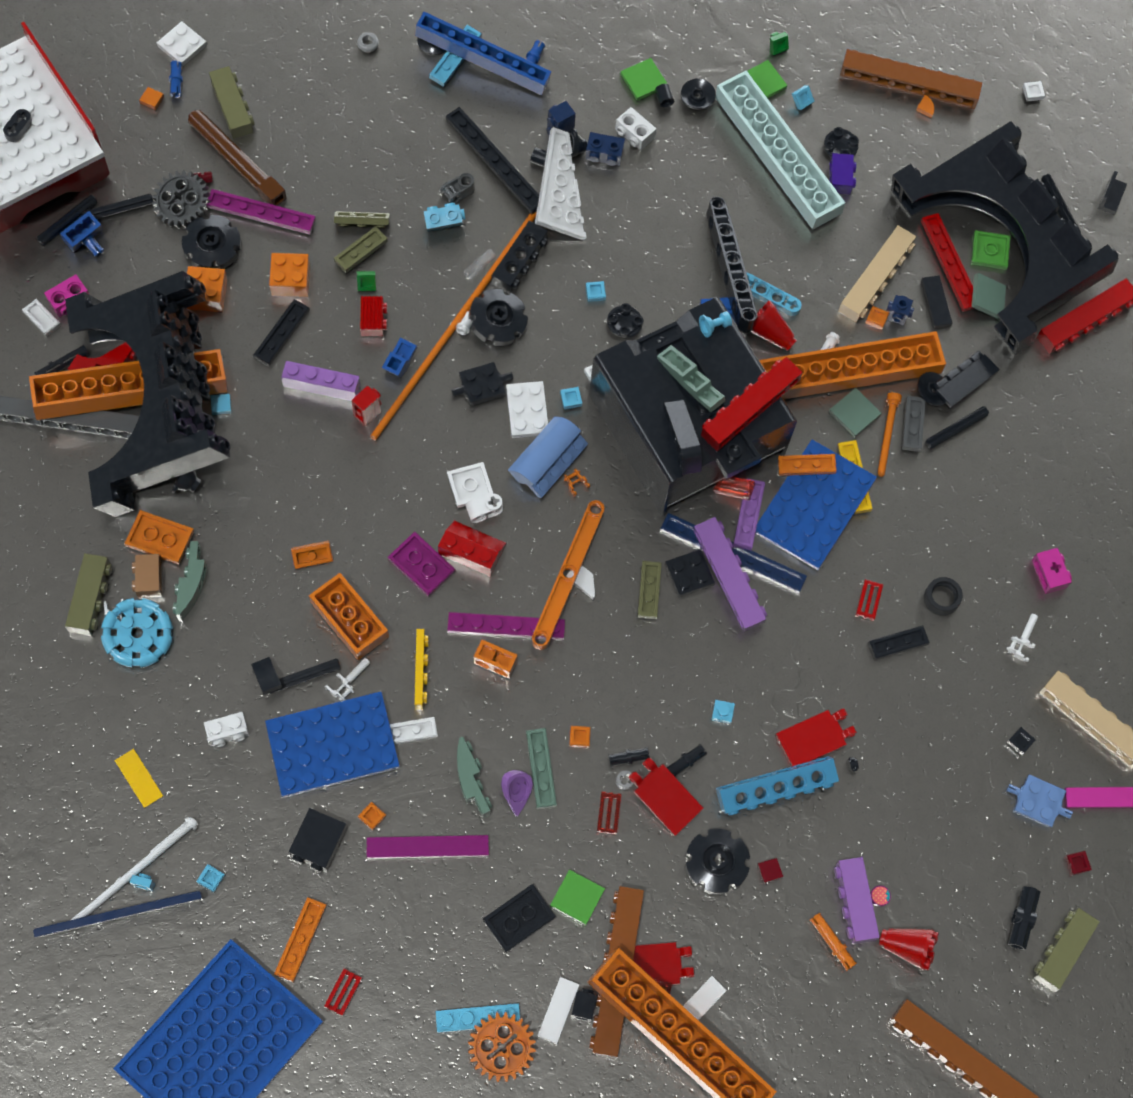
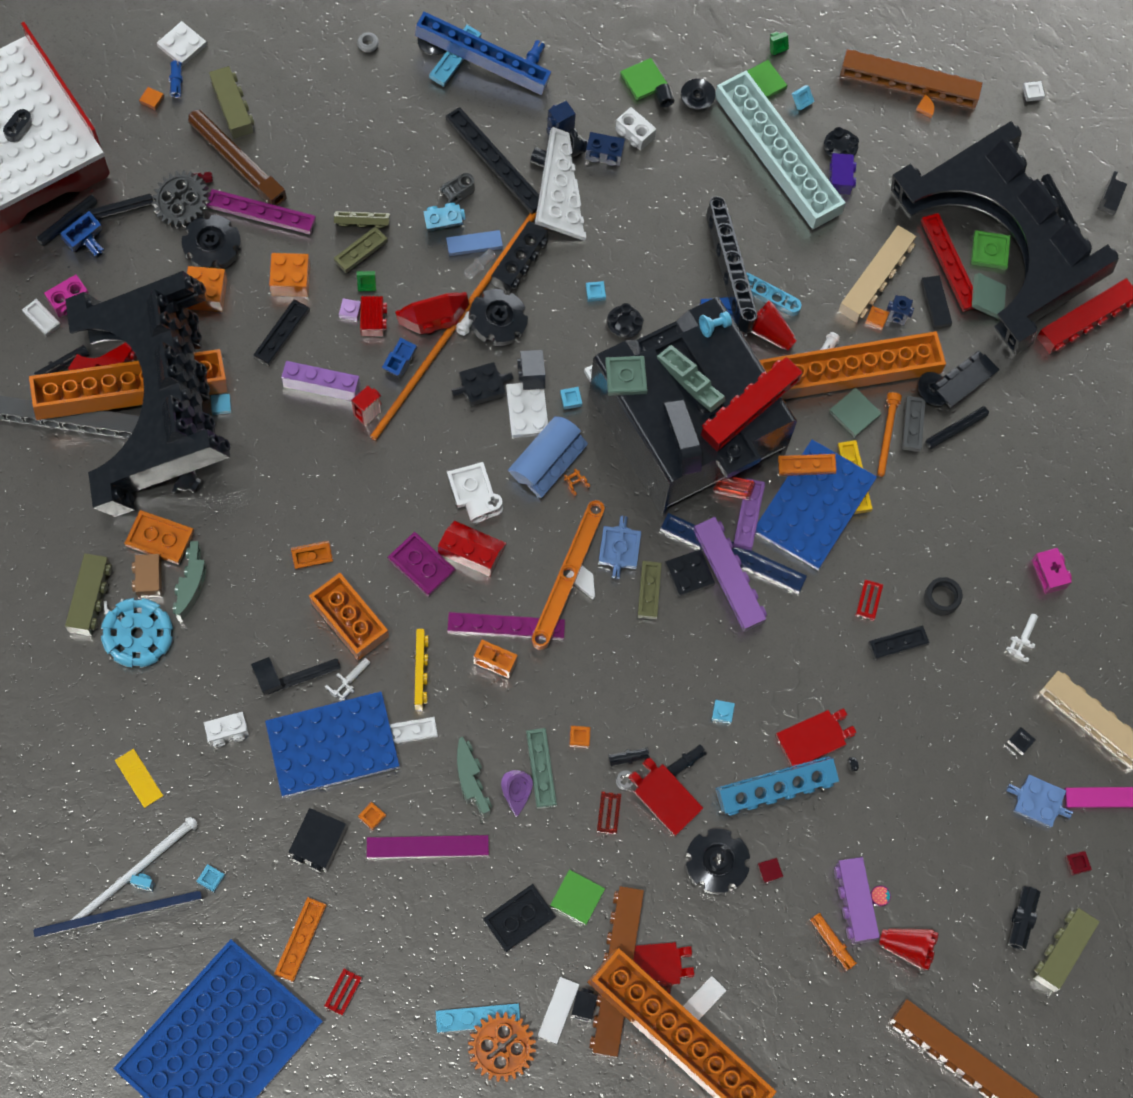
(350, 309): none -> lavender plate
(433, 312): none -> red wedge
(474, 243): none -> medium blue tile
(532, 369): none -> brick
(619, 547): none -> medium blue plate
(626, 375): none -> sand green tile

